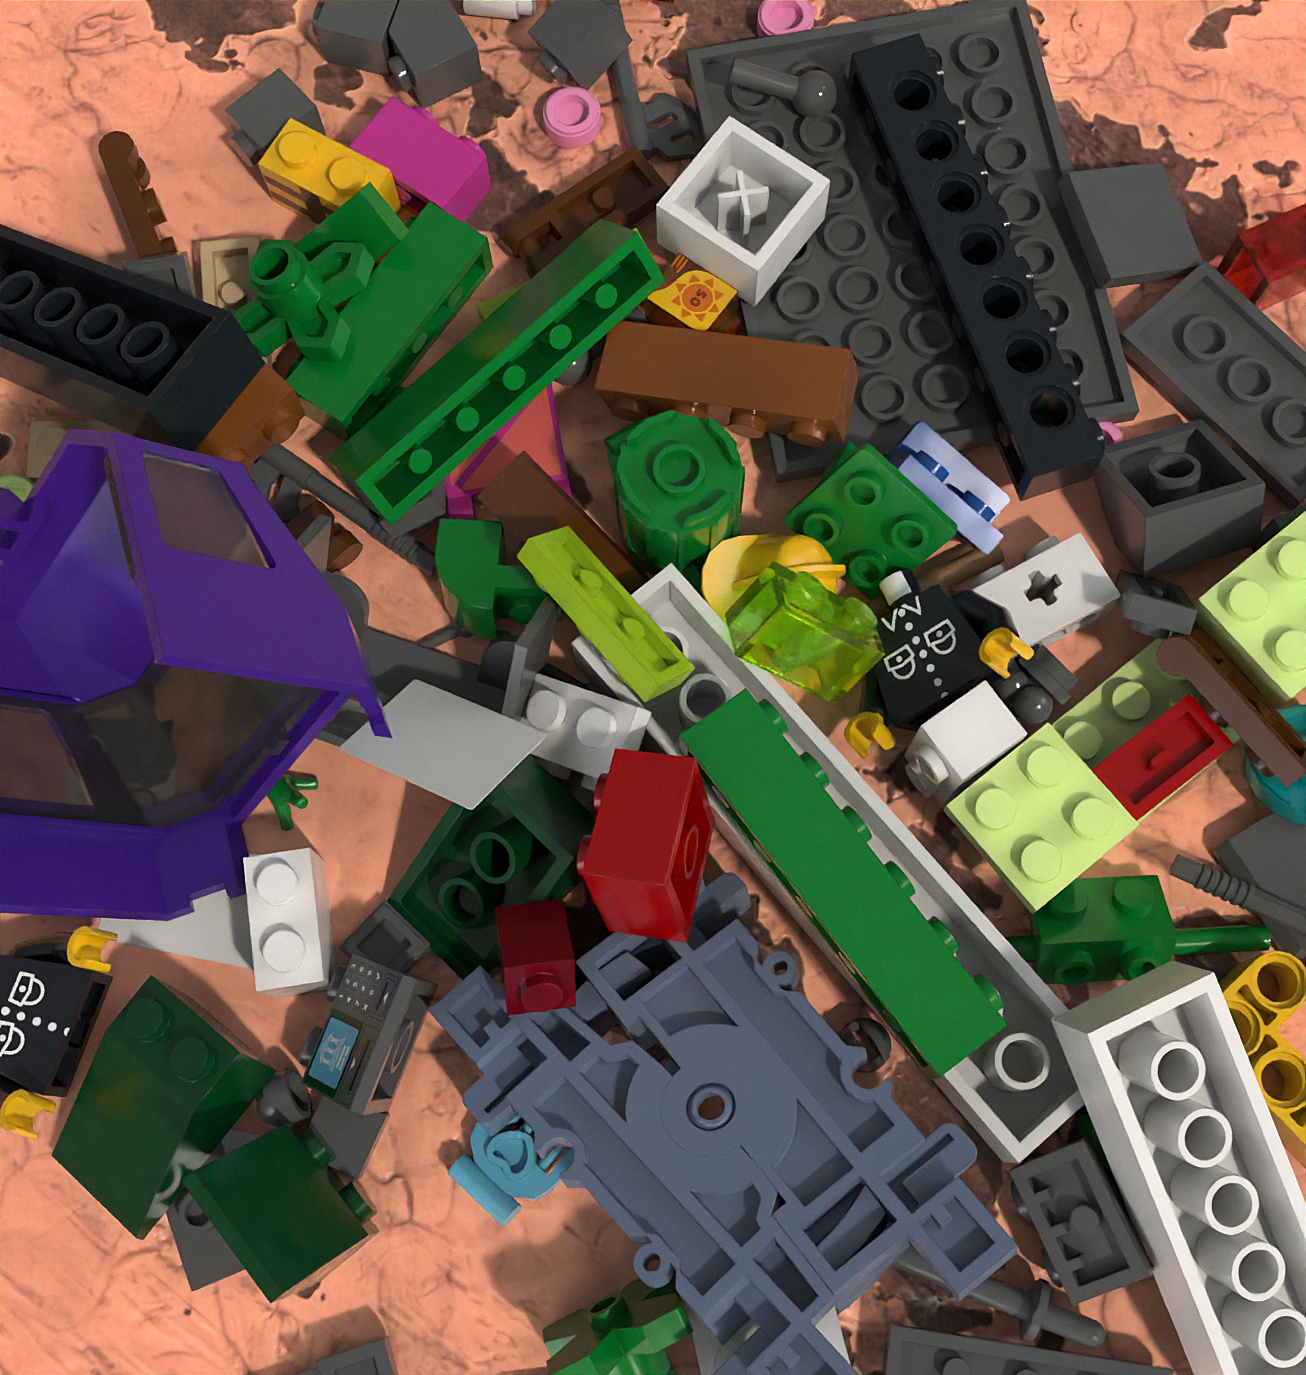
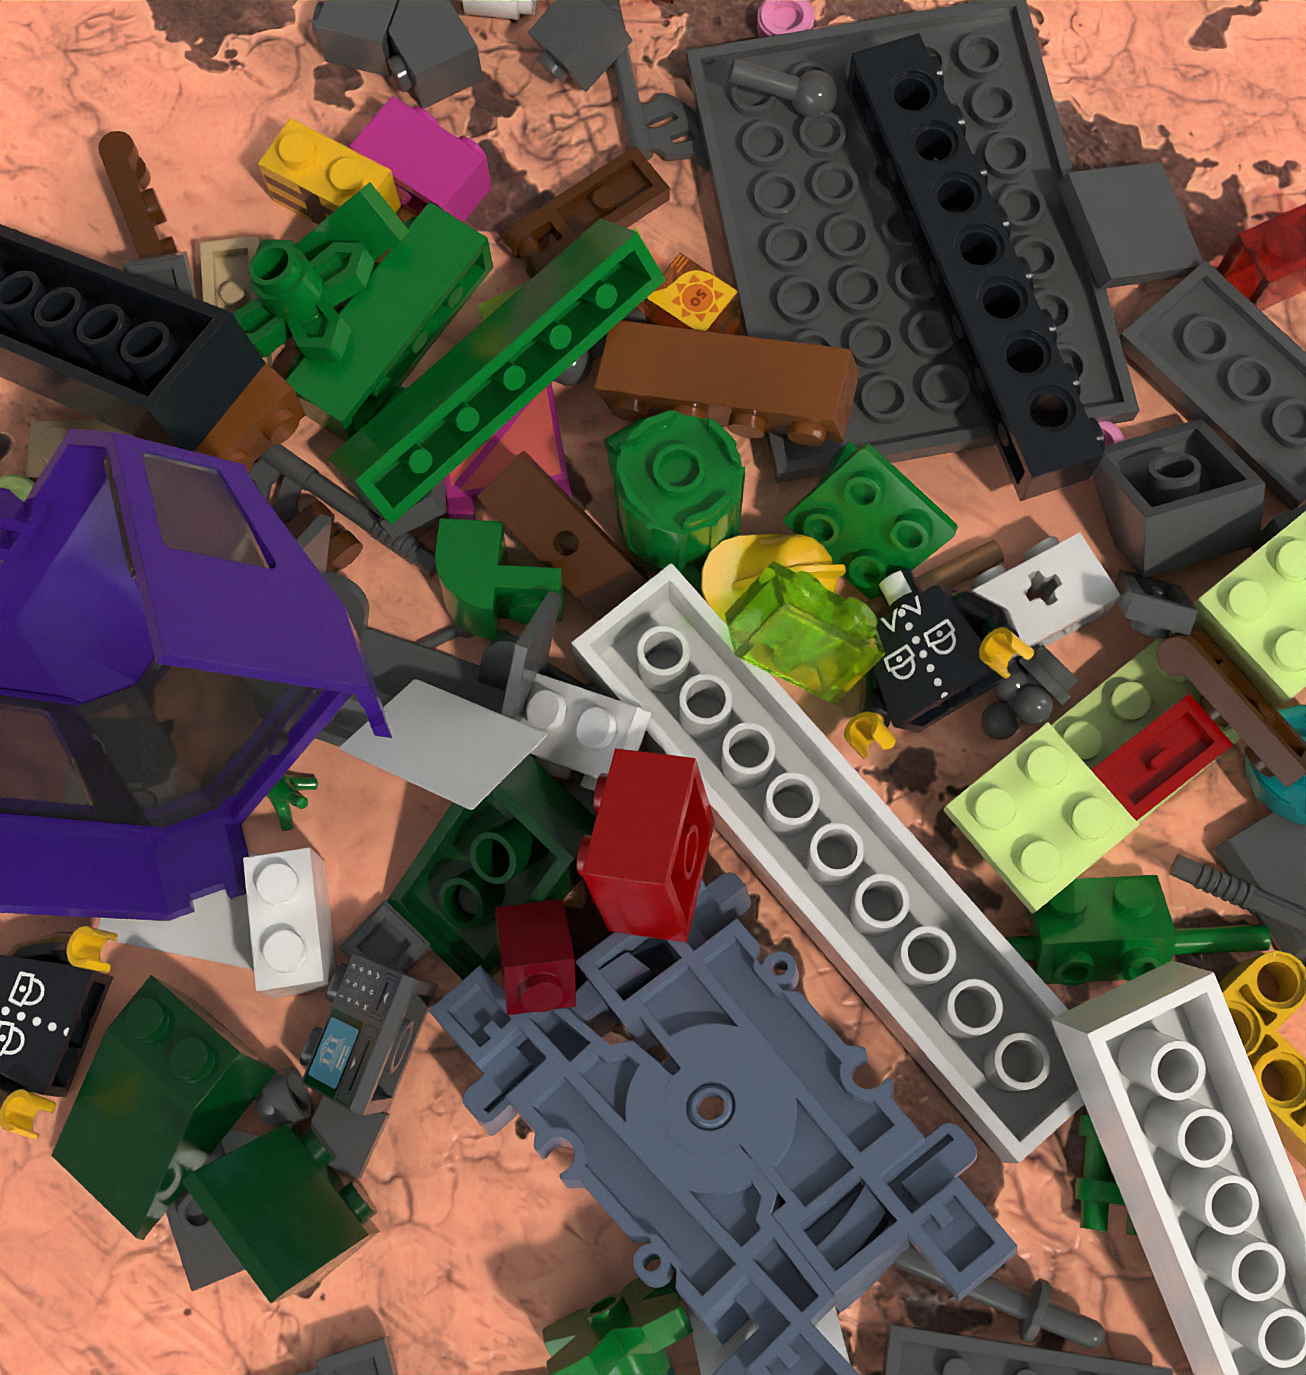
(265, 111): dark grey brick -> none
(507, 1170): medium azure piece -> none
(572, 117): bright pink tile -> none
(605, 612): lime plate -> none
(742, 209): white brick -> none
(842, 885): green brick -> none
(877, 1036): dark grey hinge -> none
(951, 484): bracket -> none
(962, 744): white brick -> none
(1080, 1221): dark grey bracket -> none

